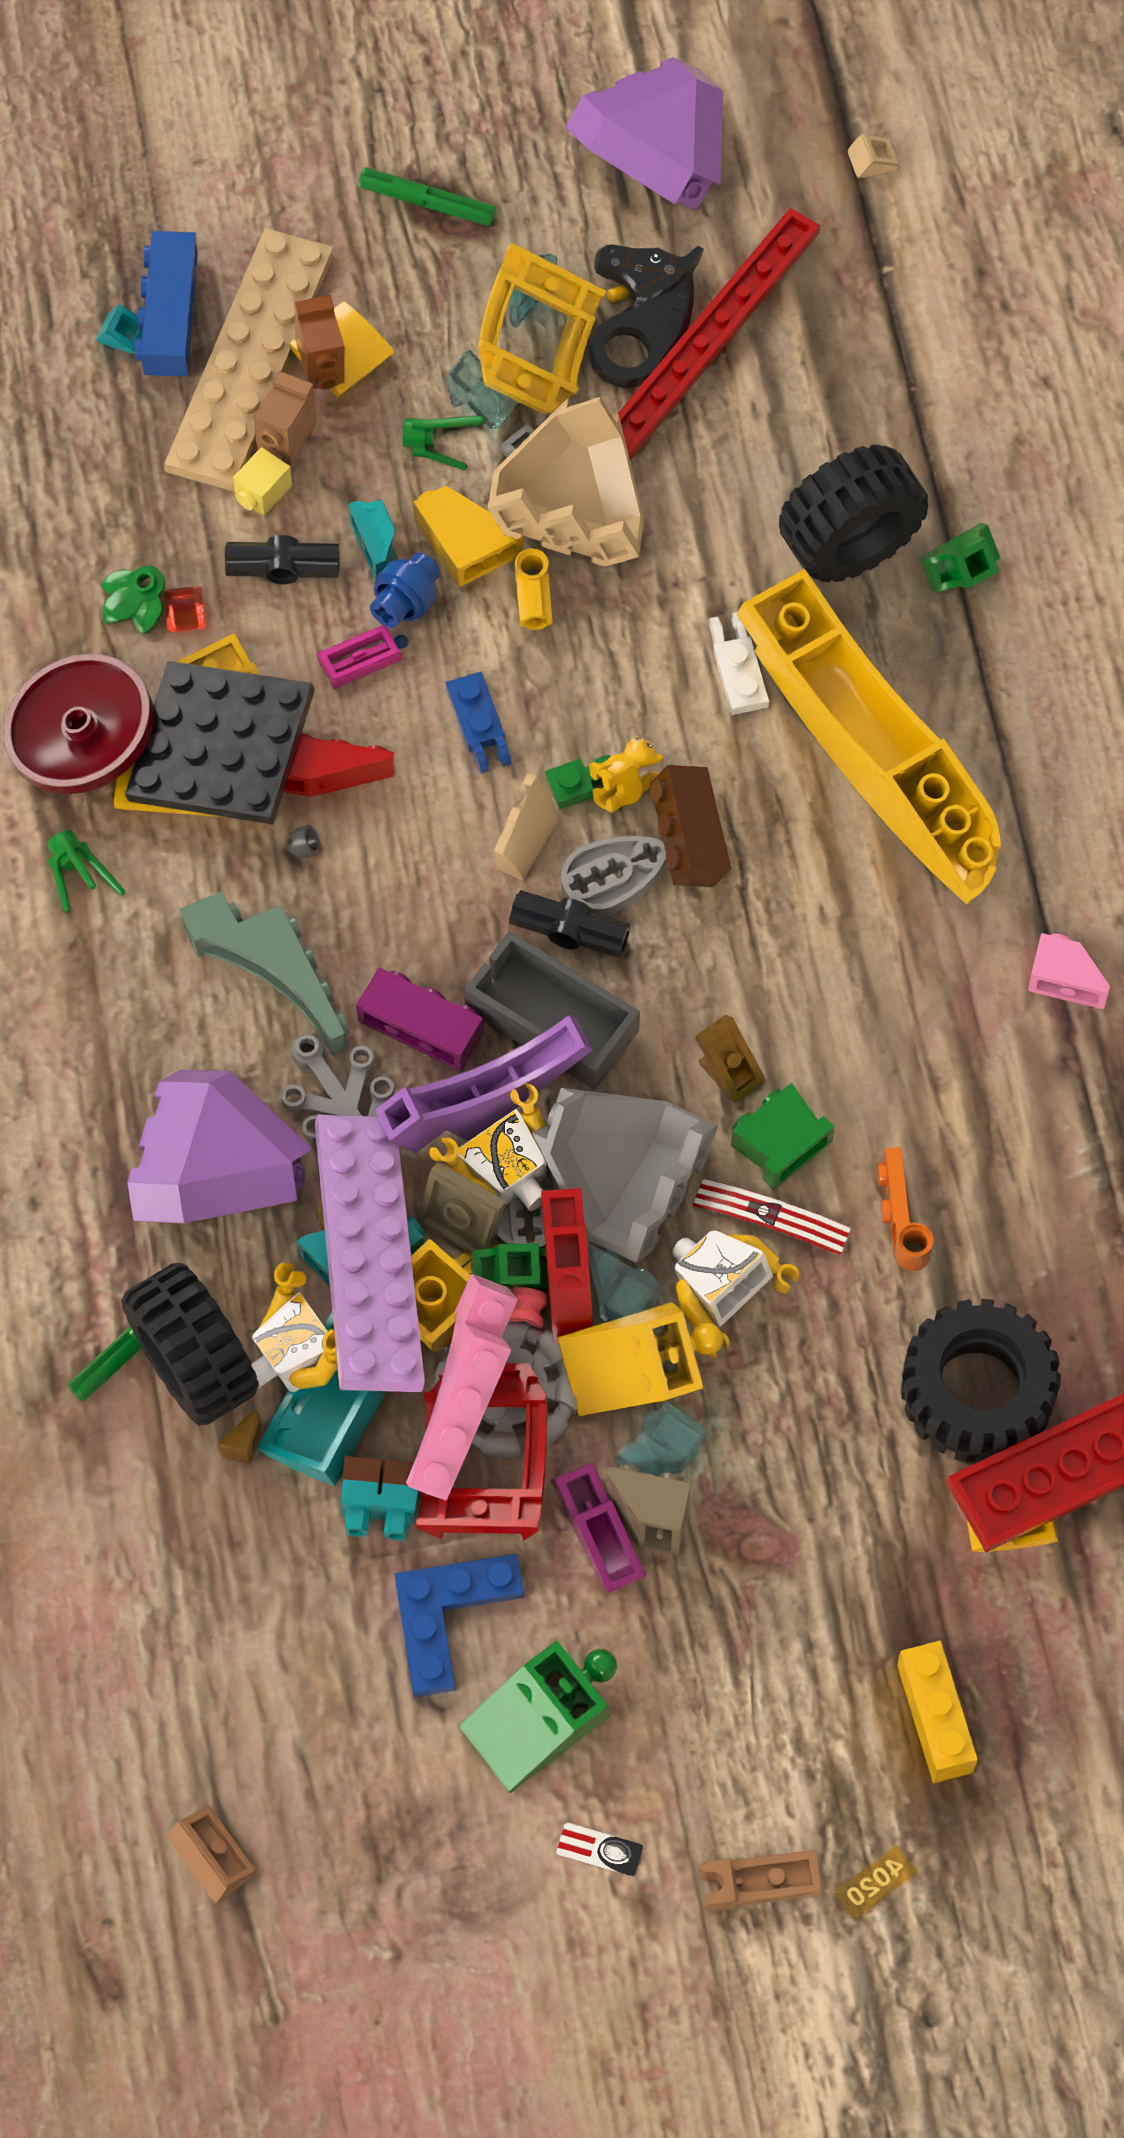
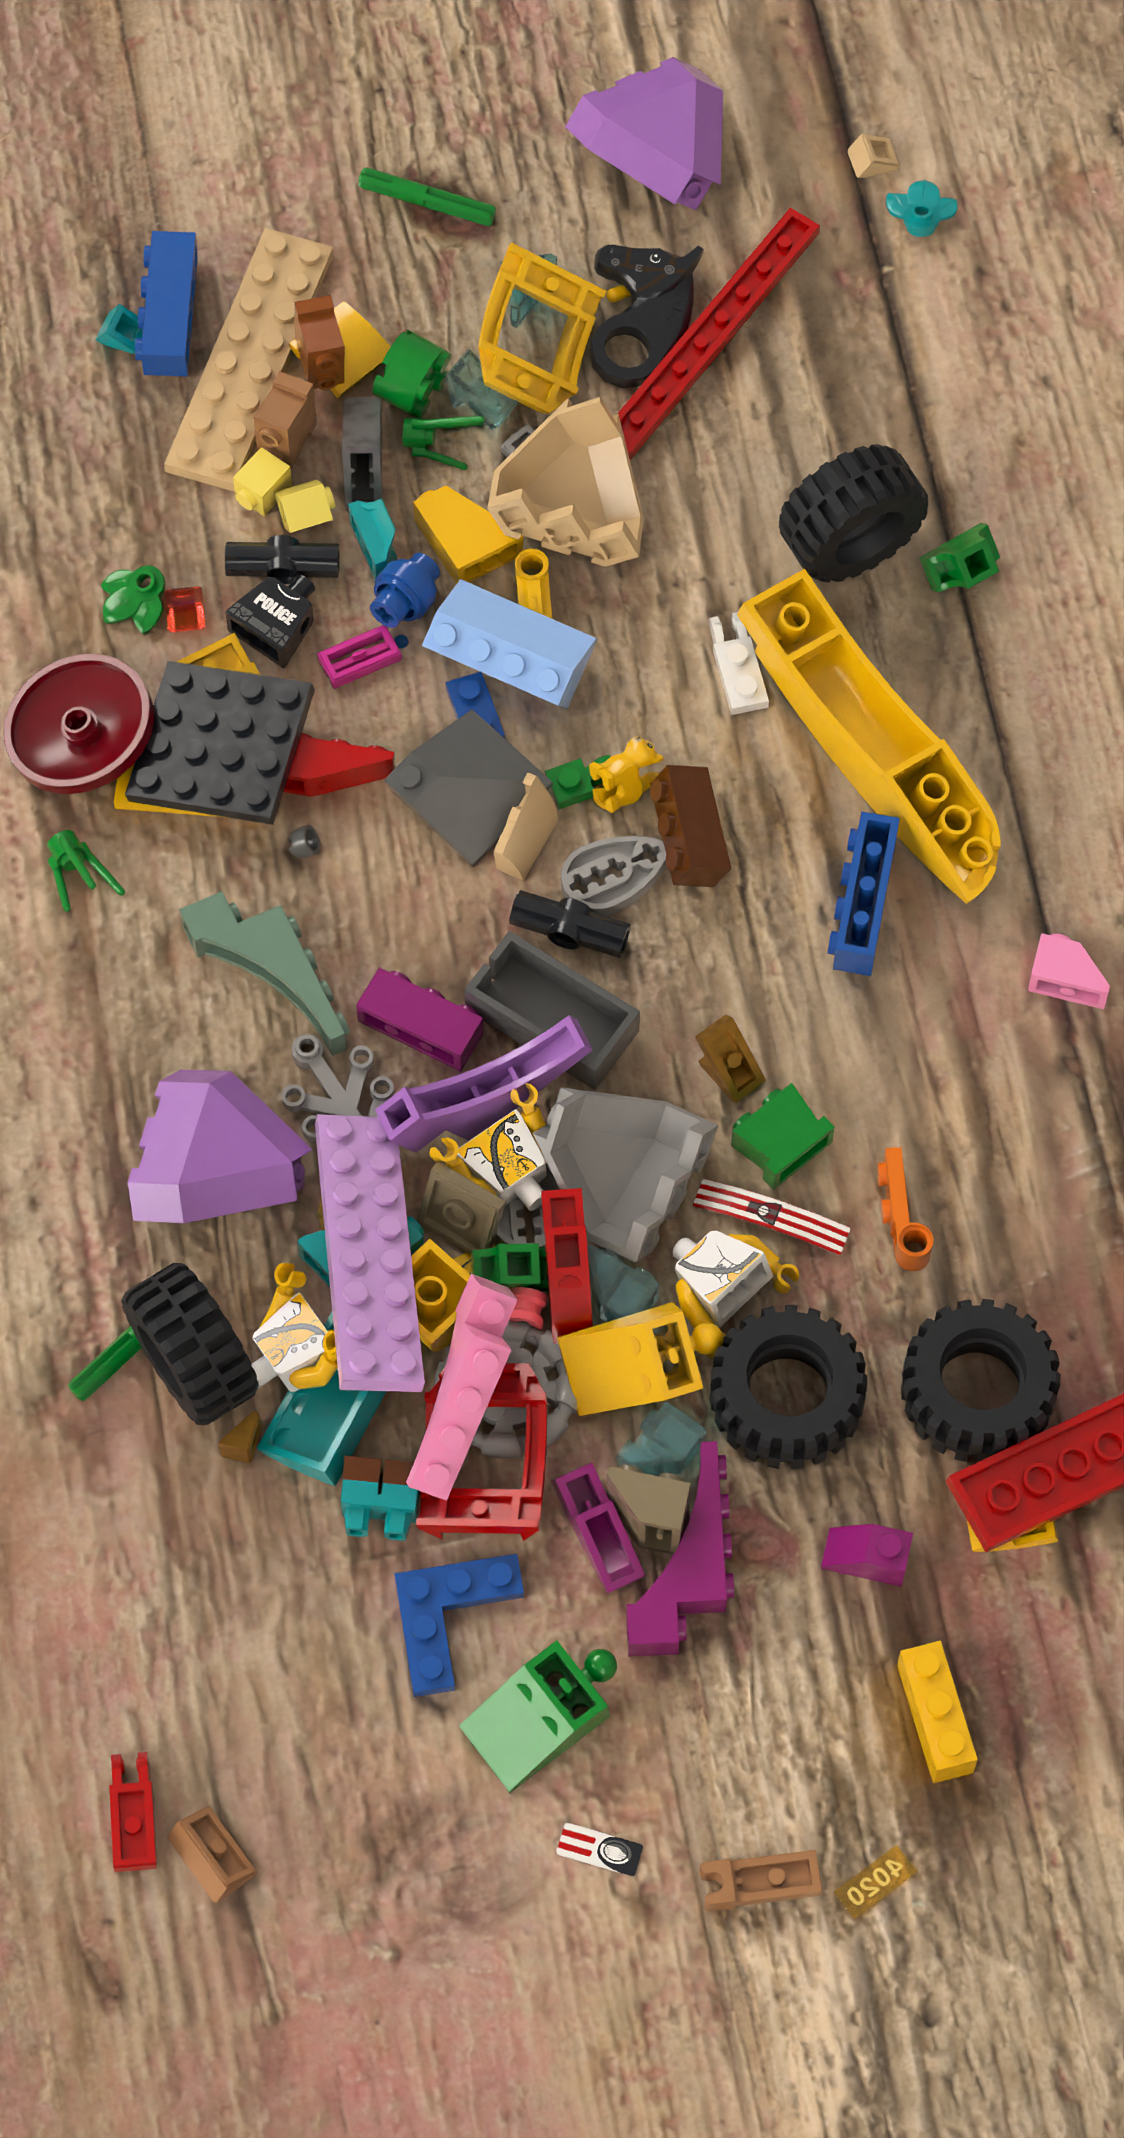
(132, 1817): none -> red hinge
(273, 617): none -> black torso
(305, 505): none -> light yellow brick
(362, 449): none -> flat silver slope
(412, 373): none -> green brick
(464, 784): none -> dark grey slope
(510, 643): none -> light blue slope
(695, 1574): none -> magenta arch
(797, 1338): none -> black tyre
(865, 894): none -> blue brick
(868, 1552): none -> magenta slope
(921, 208): none -> teal plate

